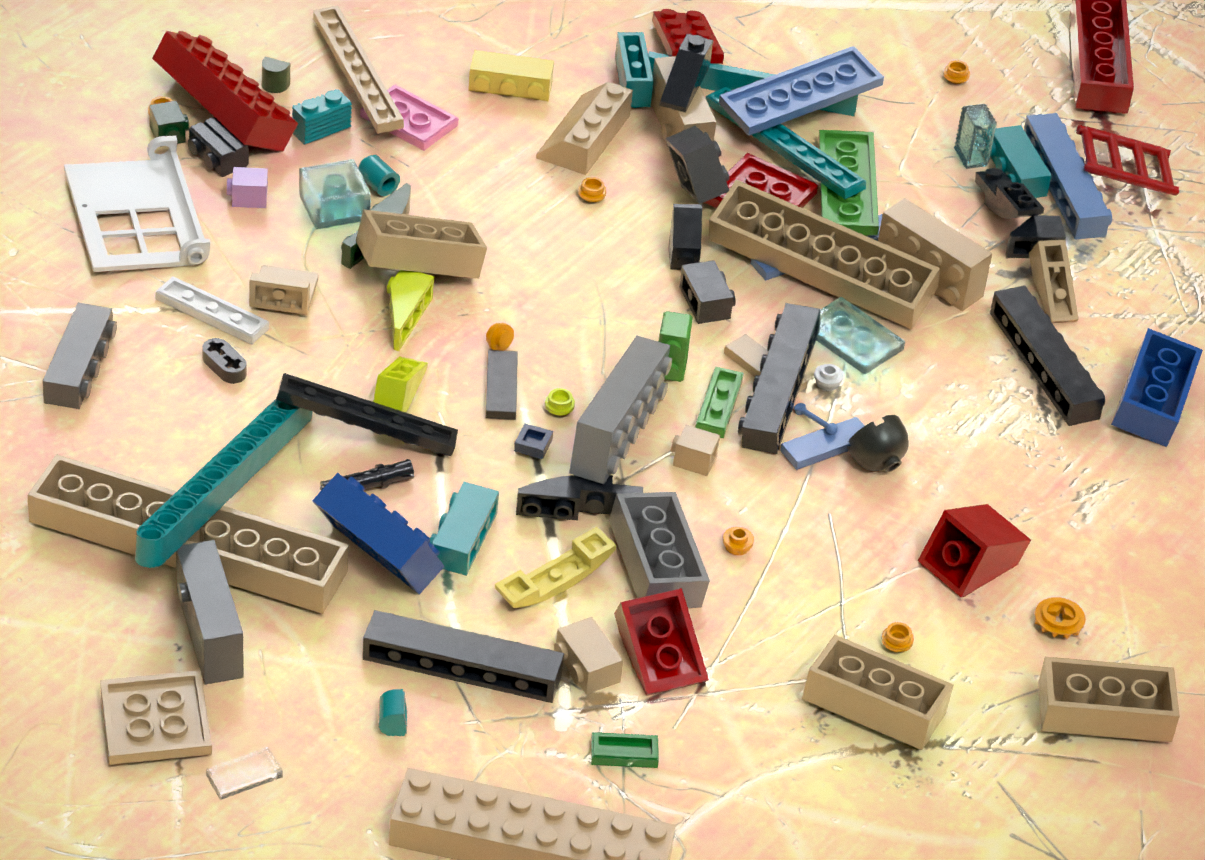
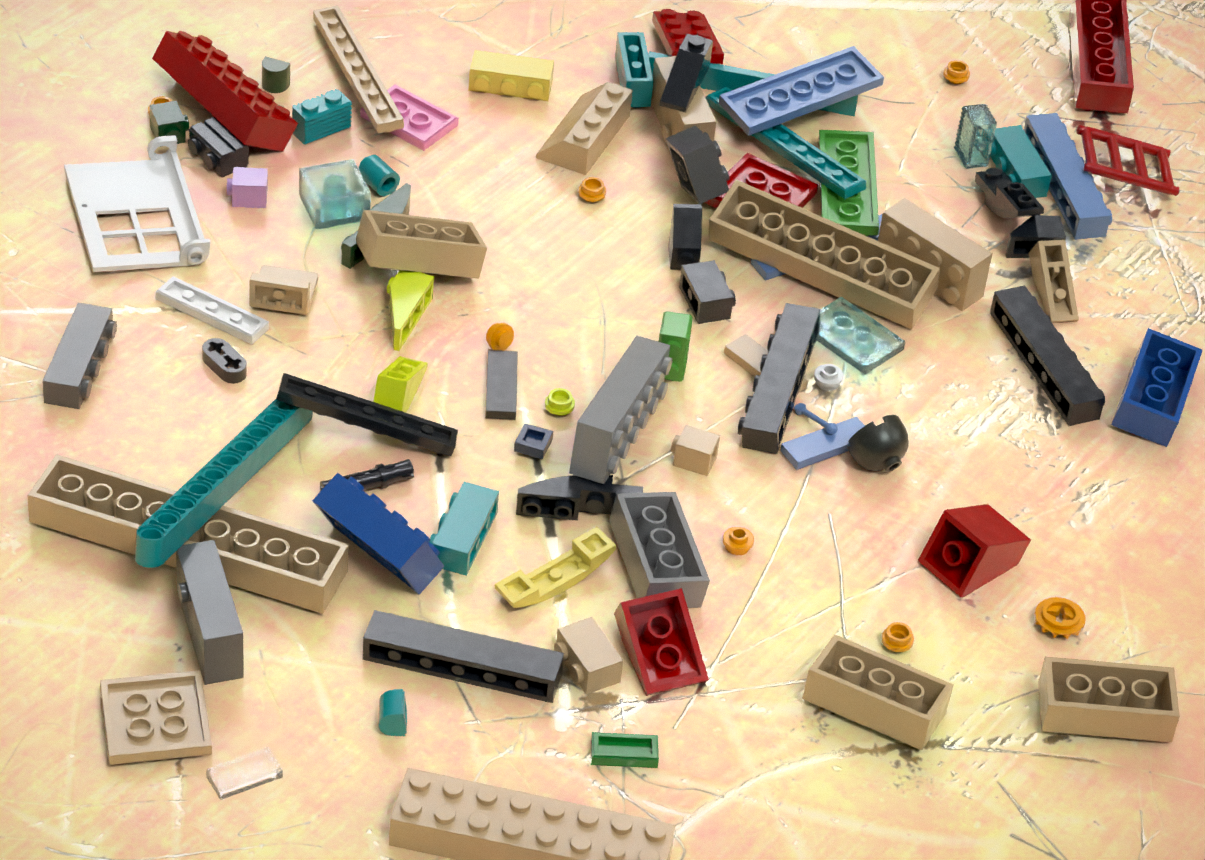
(719, 401): bright green tile -> none

